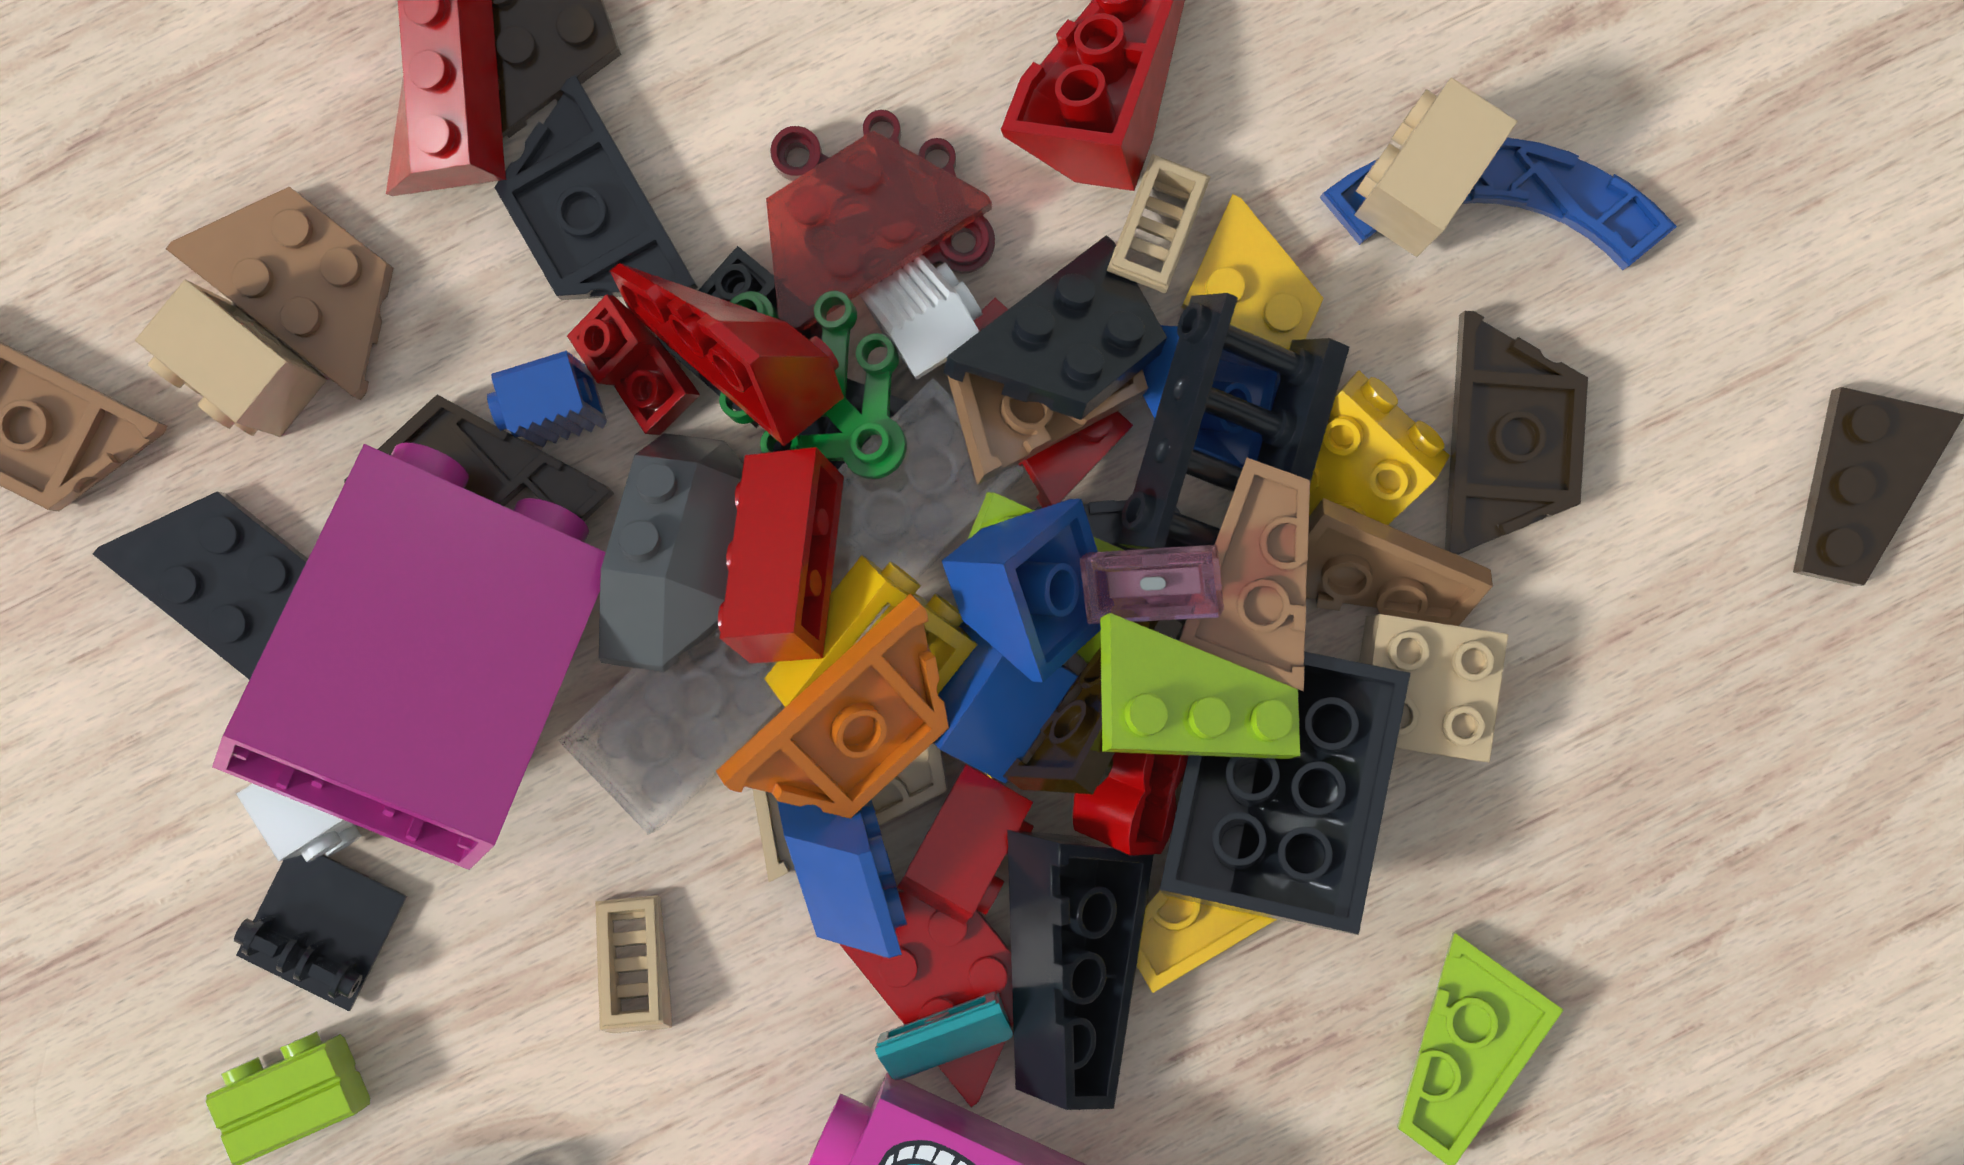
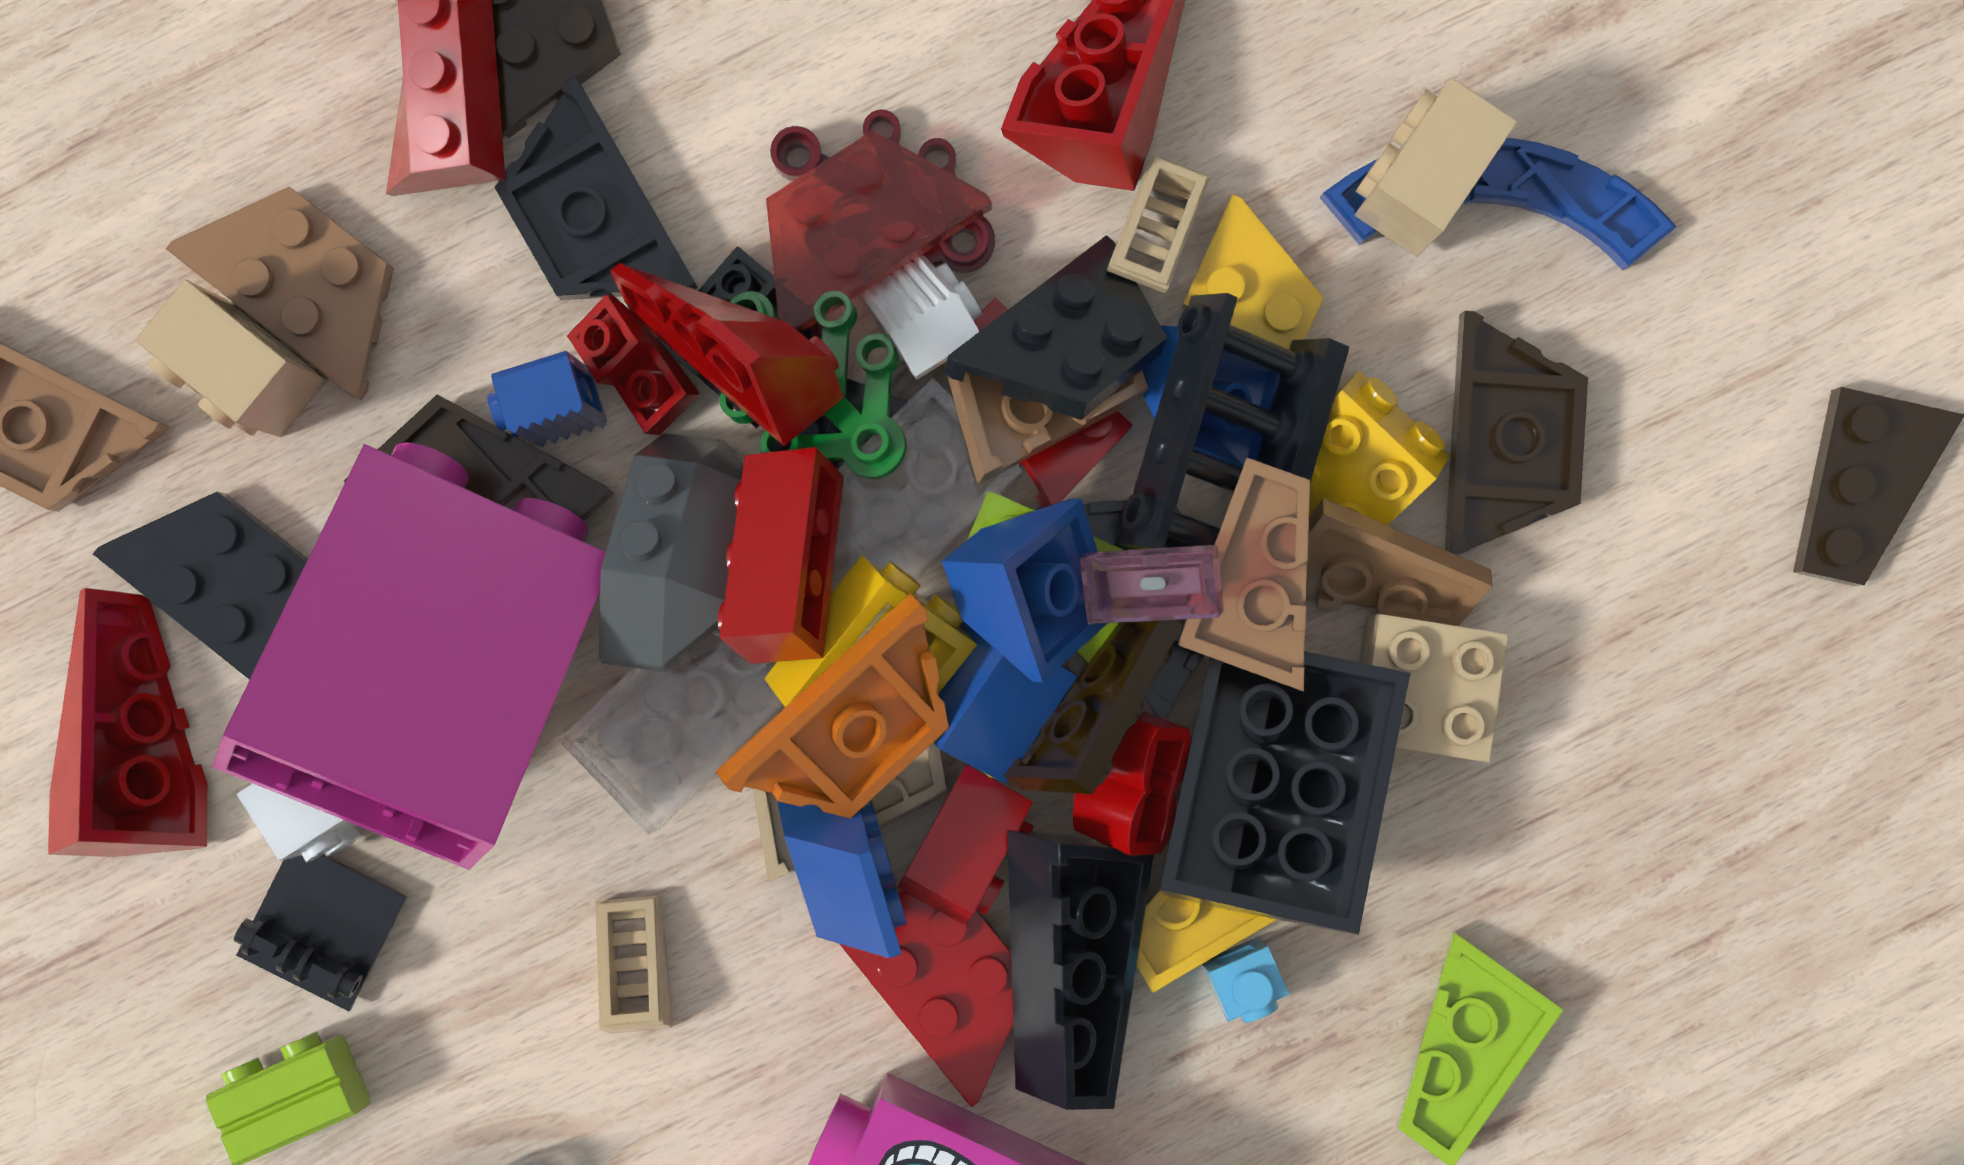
(122, 746): none -> red wedge
(944, 1036): teal slope -> none
(1188, 701): lime wing -> none
(1246, 981): none -> medium azure brick

